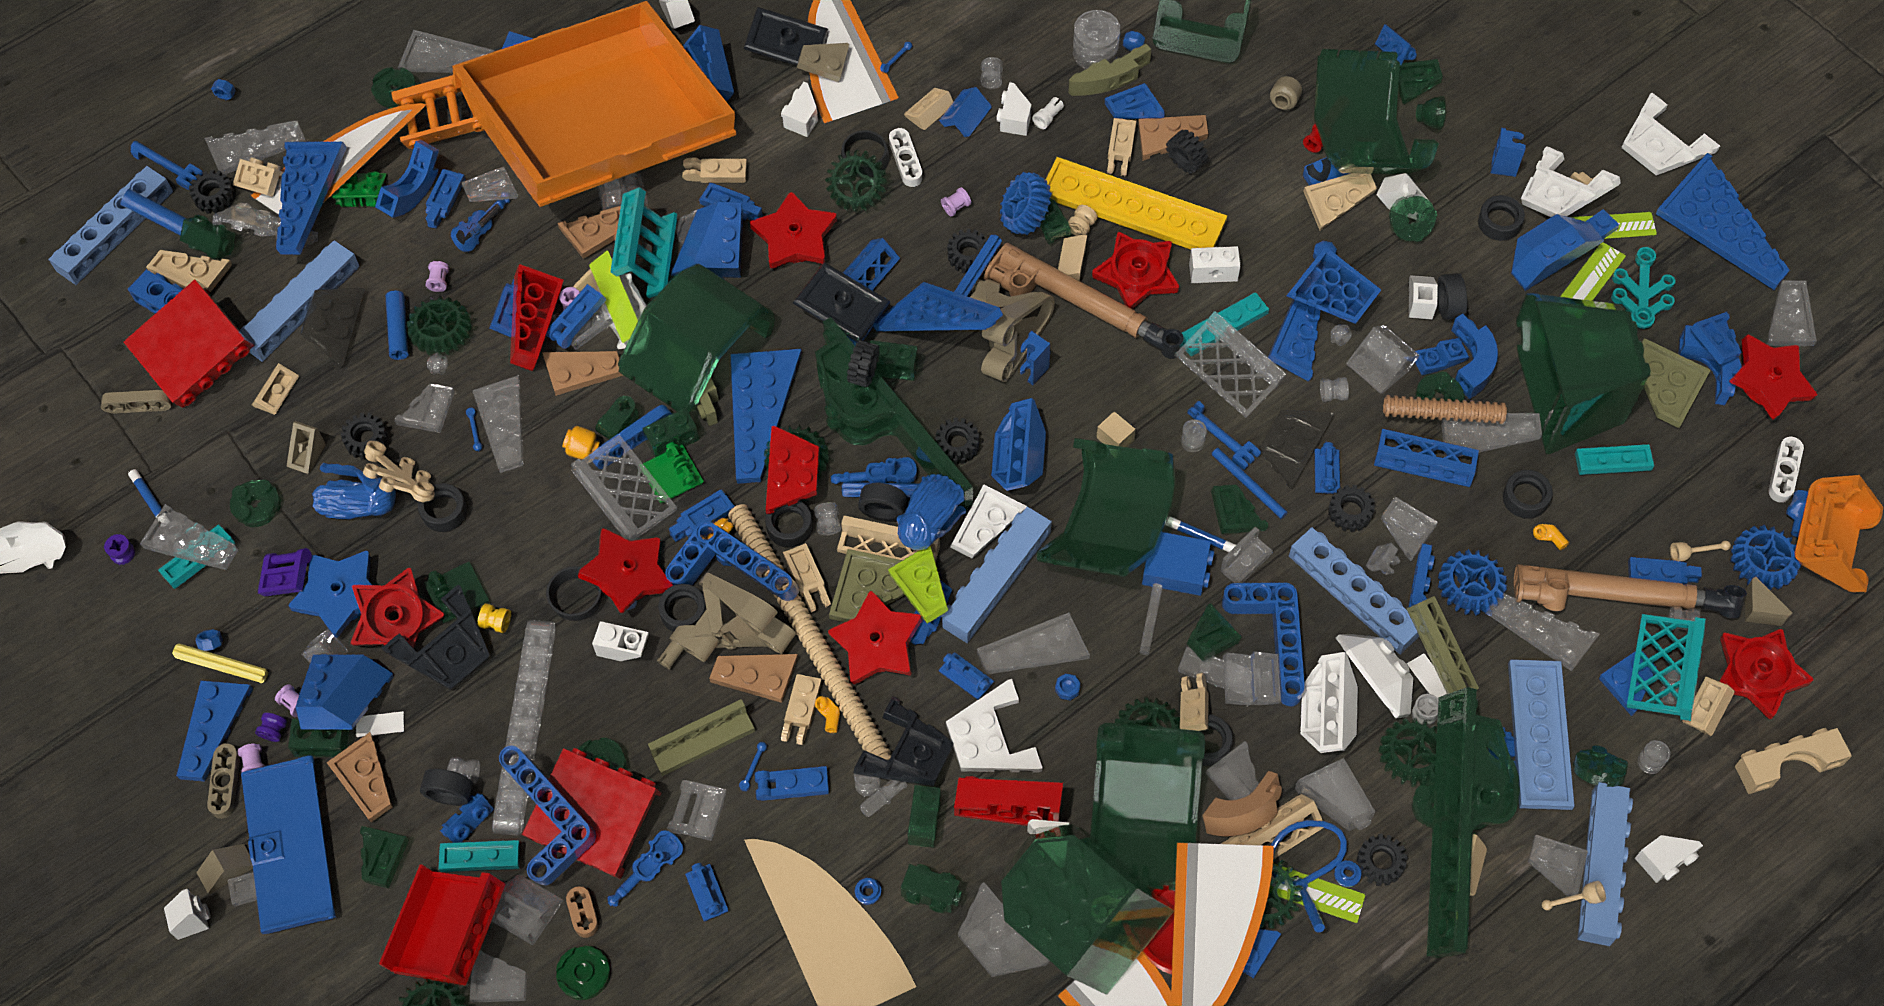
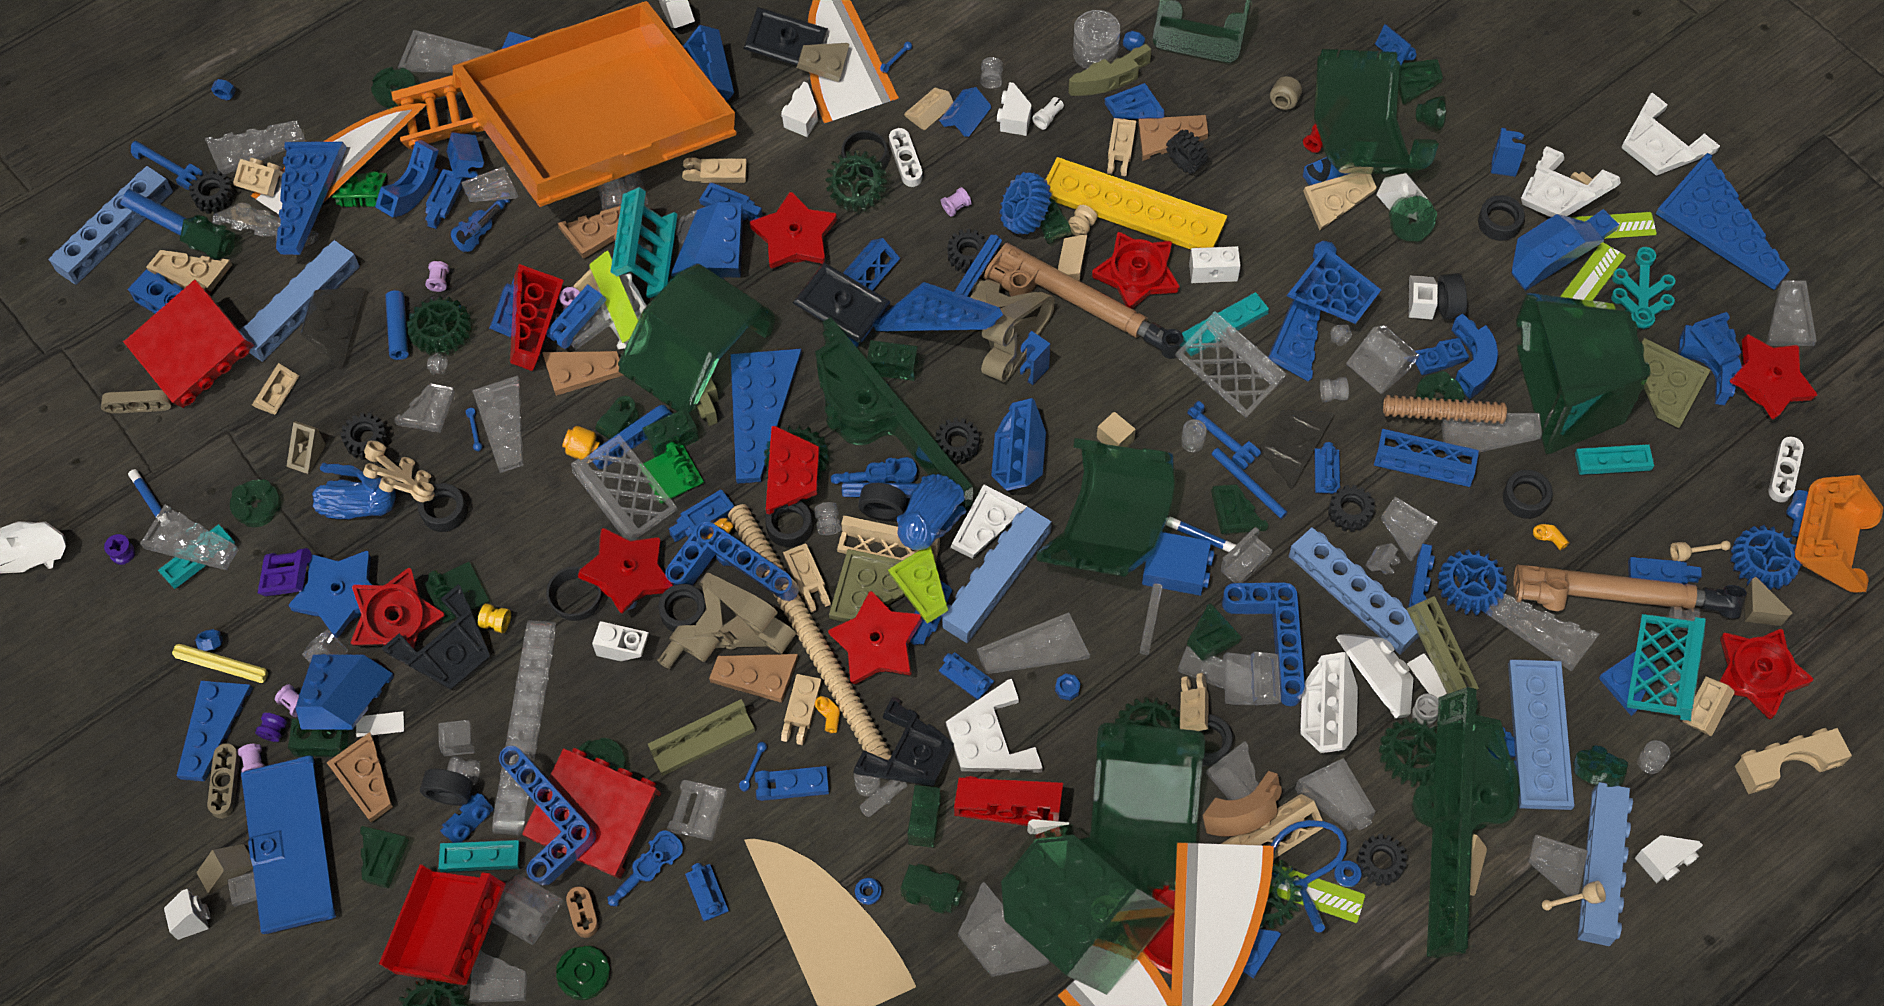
(455, 738): none -> clear panel
(464, 153): none -> blue hinge
(863, 363): black tyre -> none

